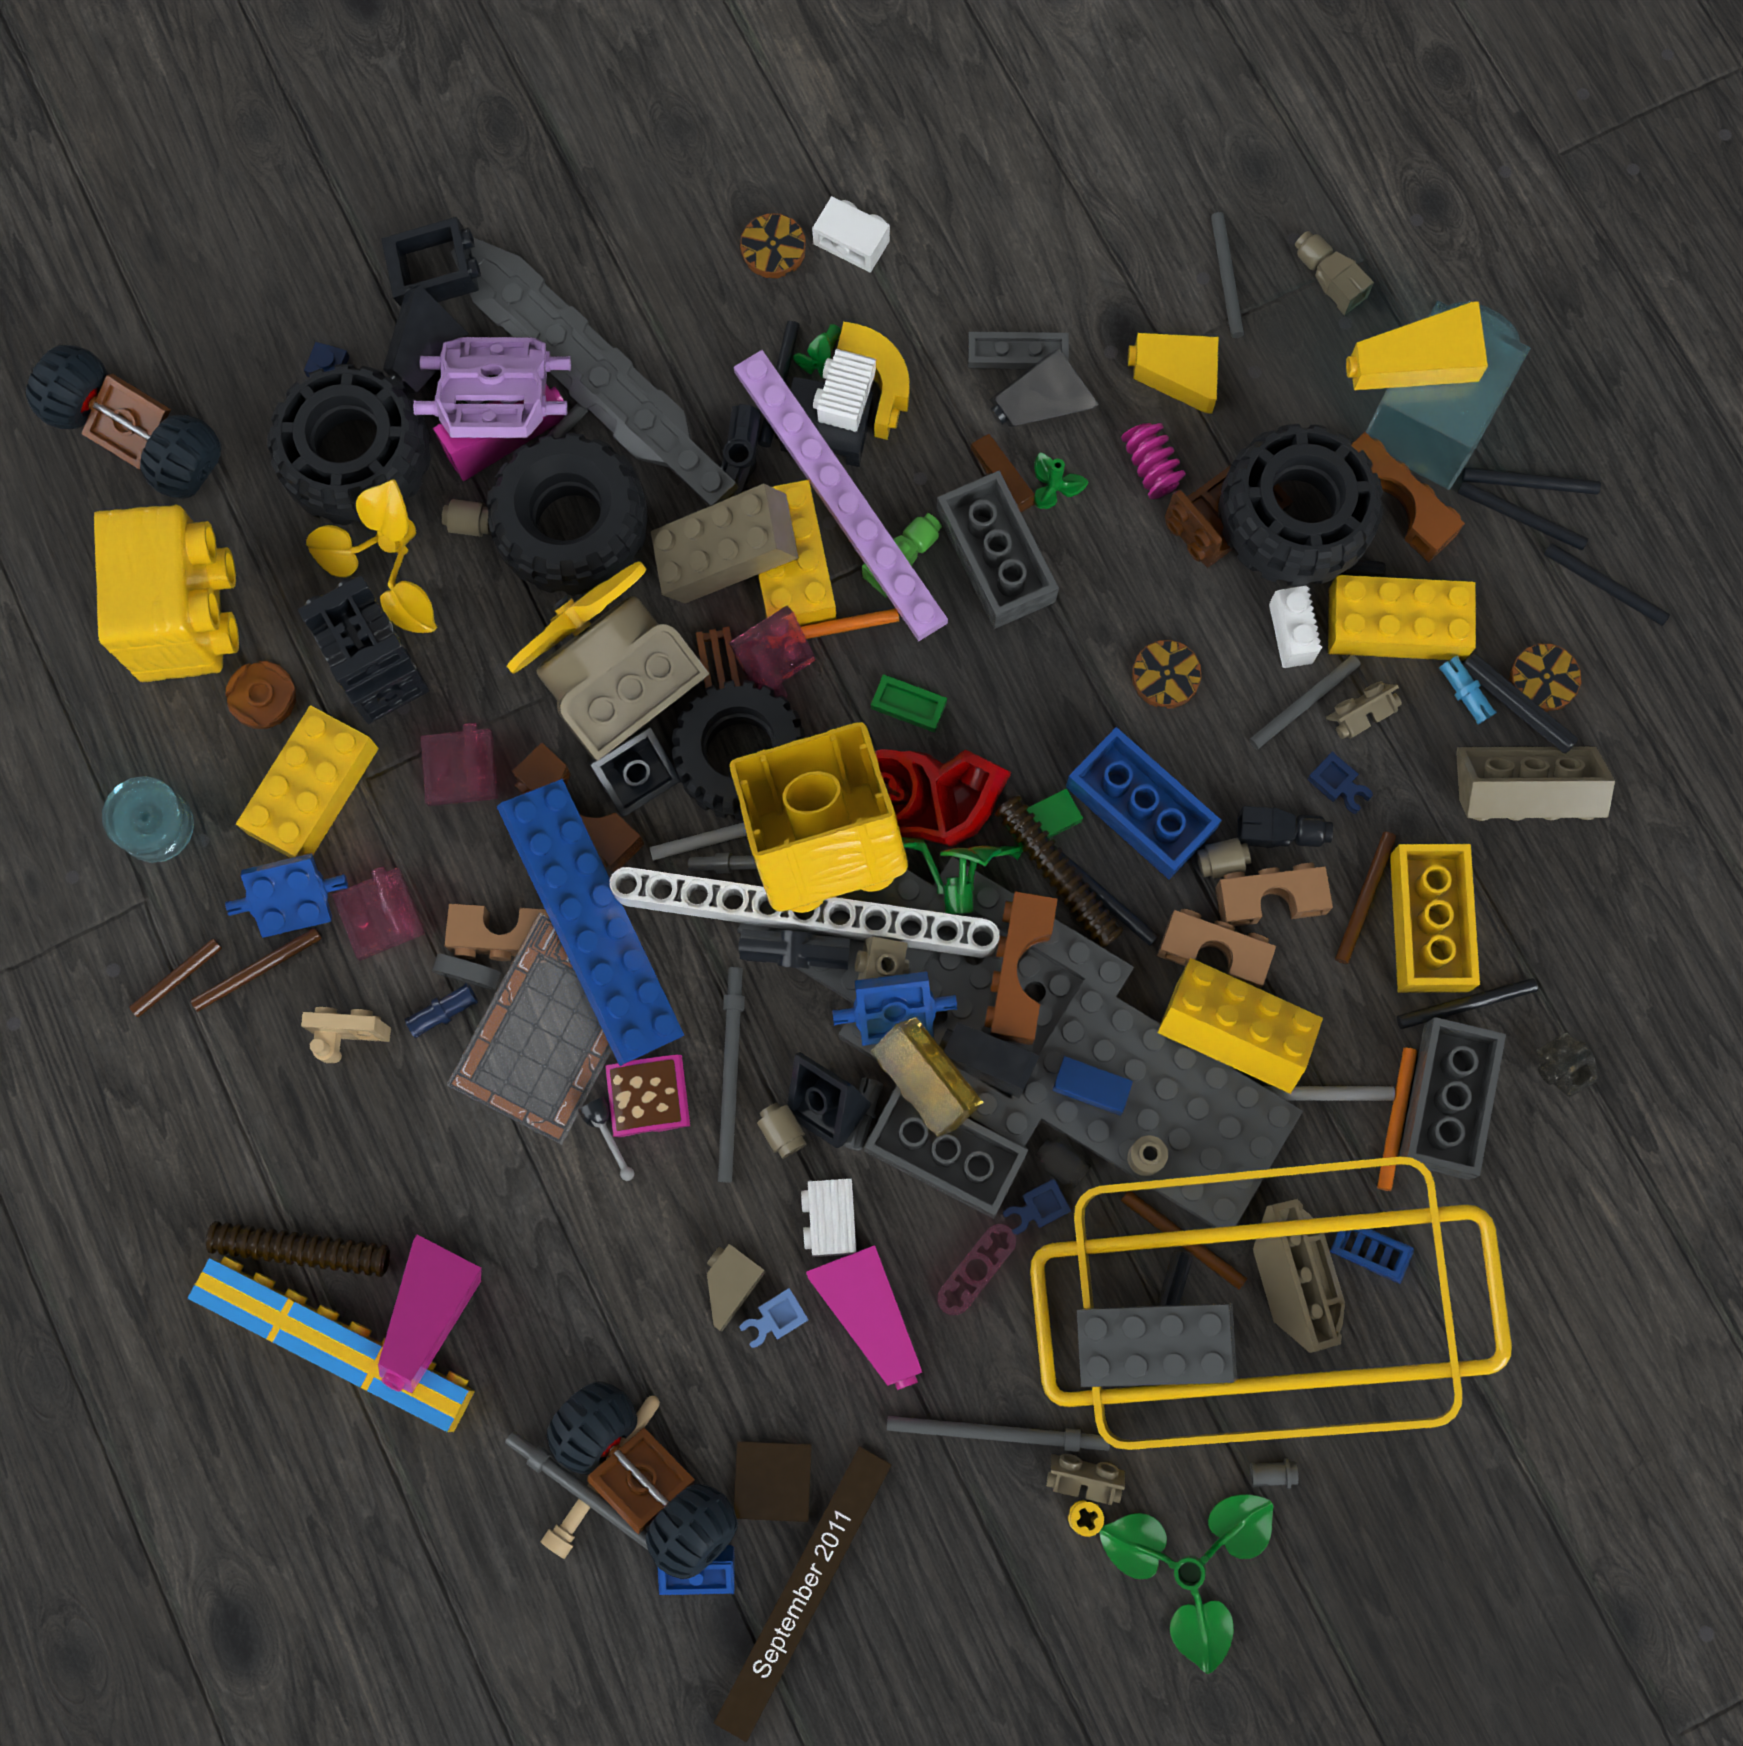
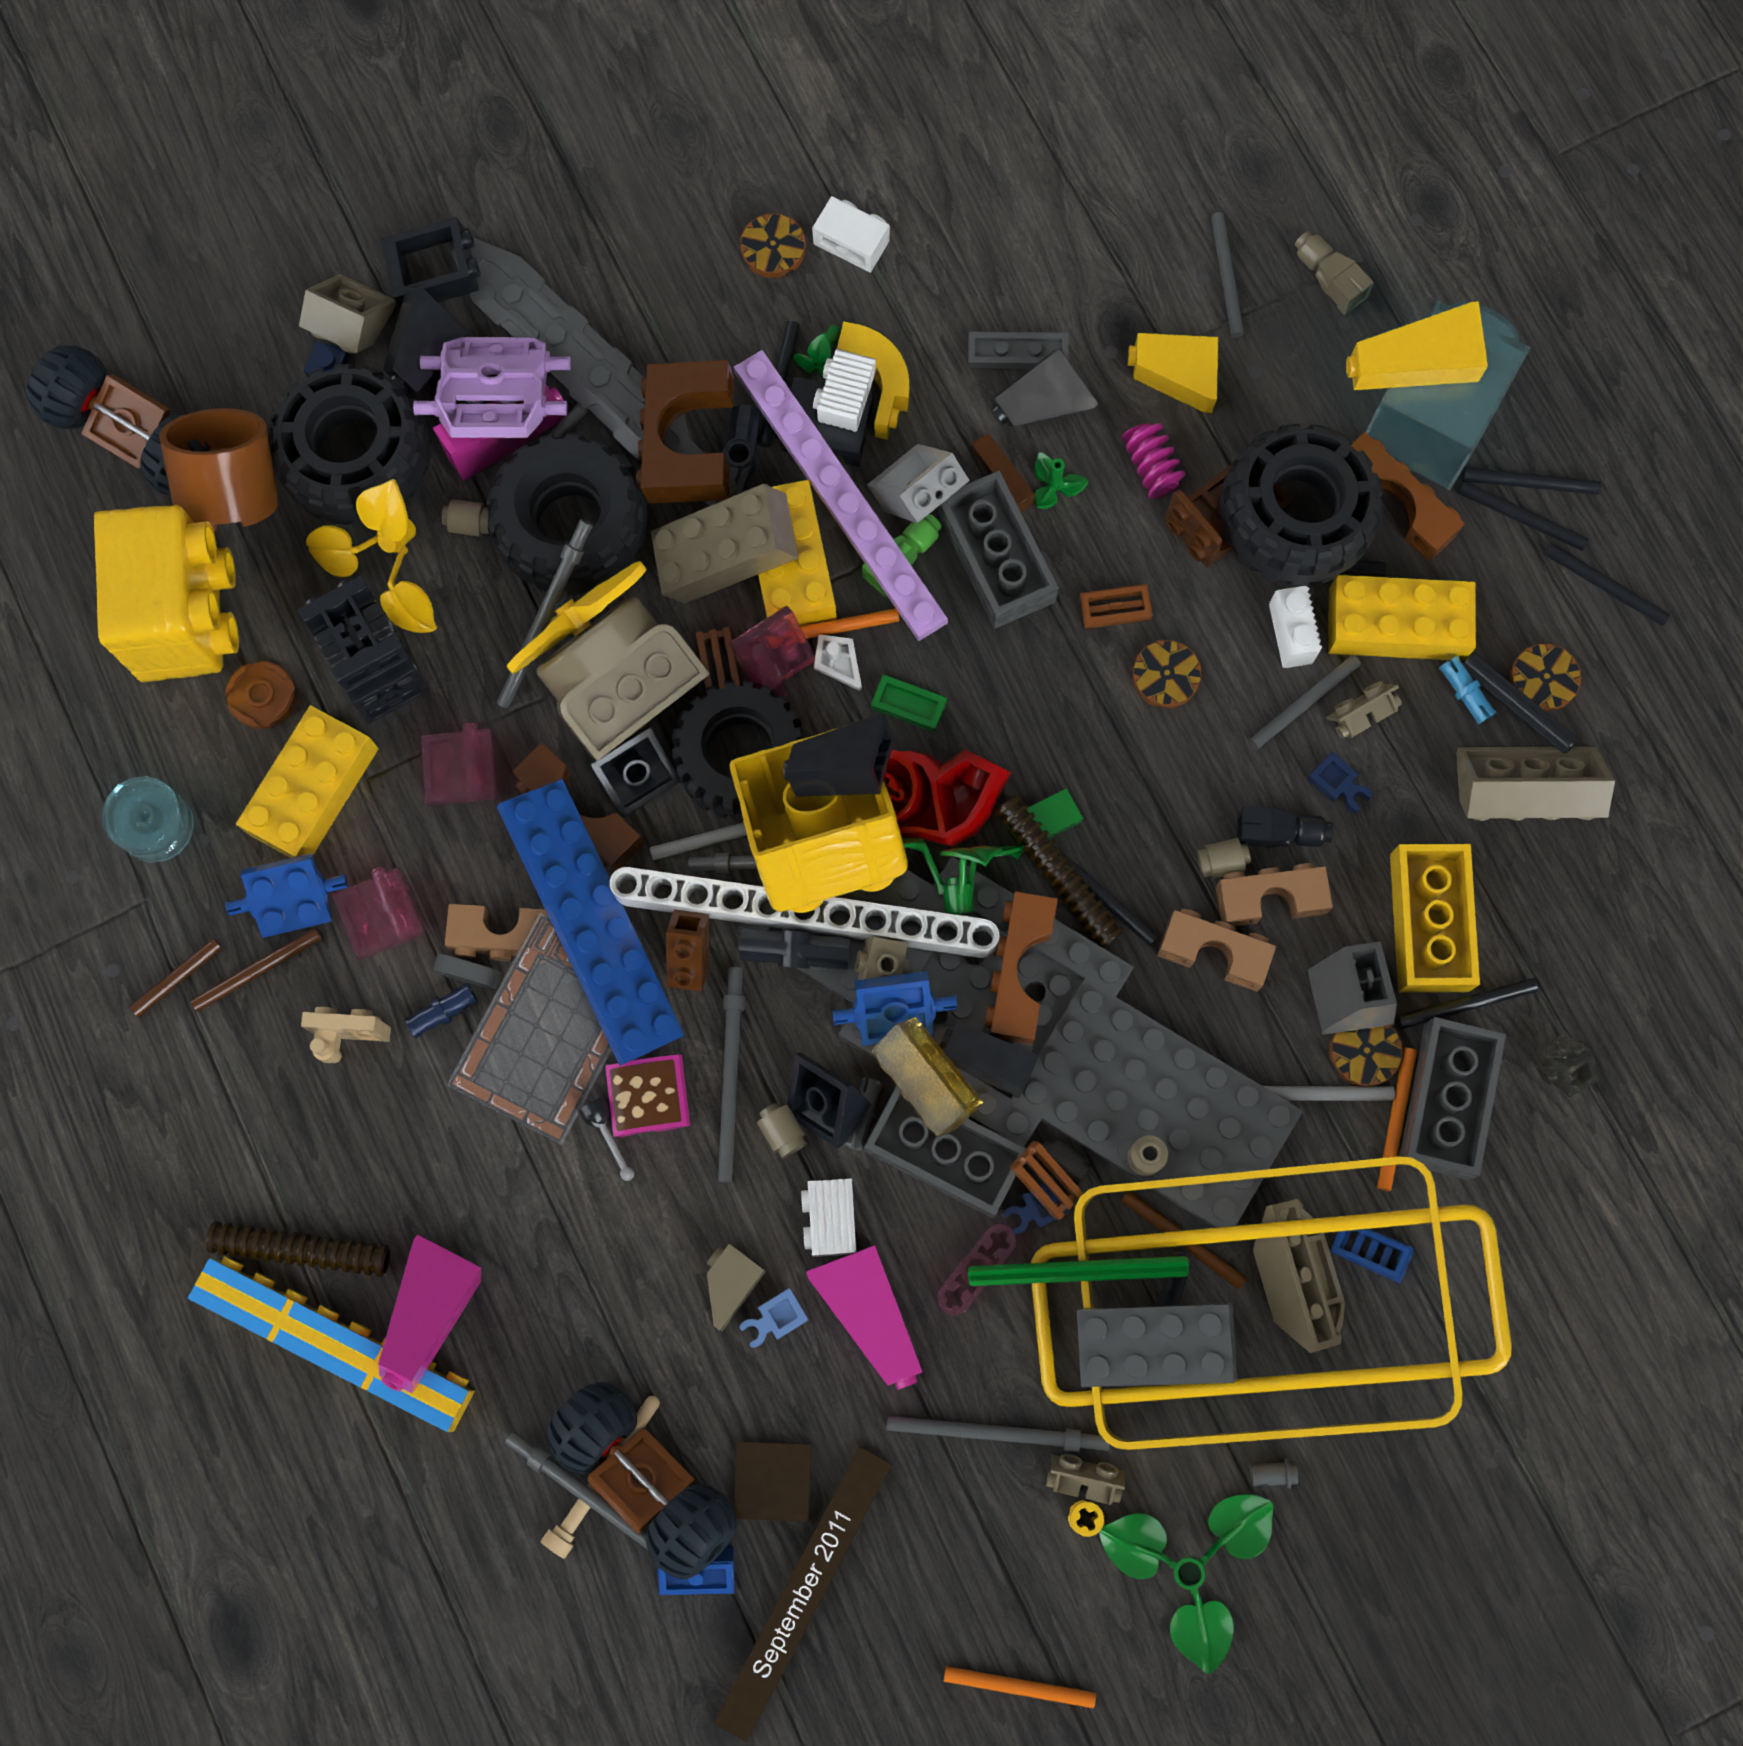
(229, 480): none -> dark orange brick
(345, 313): none -> dark tan slope
(571, 555): none -> dark grey bar
(669, 393): none -> reddish brown arch
(687, 950): none -> reddish brown brick
(838, 660): none -> white piece
(842, 760): none -> black slope
(927, 472): none -> light grey window
(1019, 1687): none -> orange bar
(1065, 1200): none -> dark orange tile
(1078, 1271): none -> green axle
(1092, 1086): blue slope -> none
(1120, 618): none -> dark orange tile
(1142, 803): blue brick -> none
(1240, 1025): yellow brick -> none
(1353, 989): none -> dark grey slope
(1365, 898): reddish brown bar -> none
(1366, 1055): none -> tile

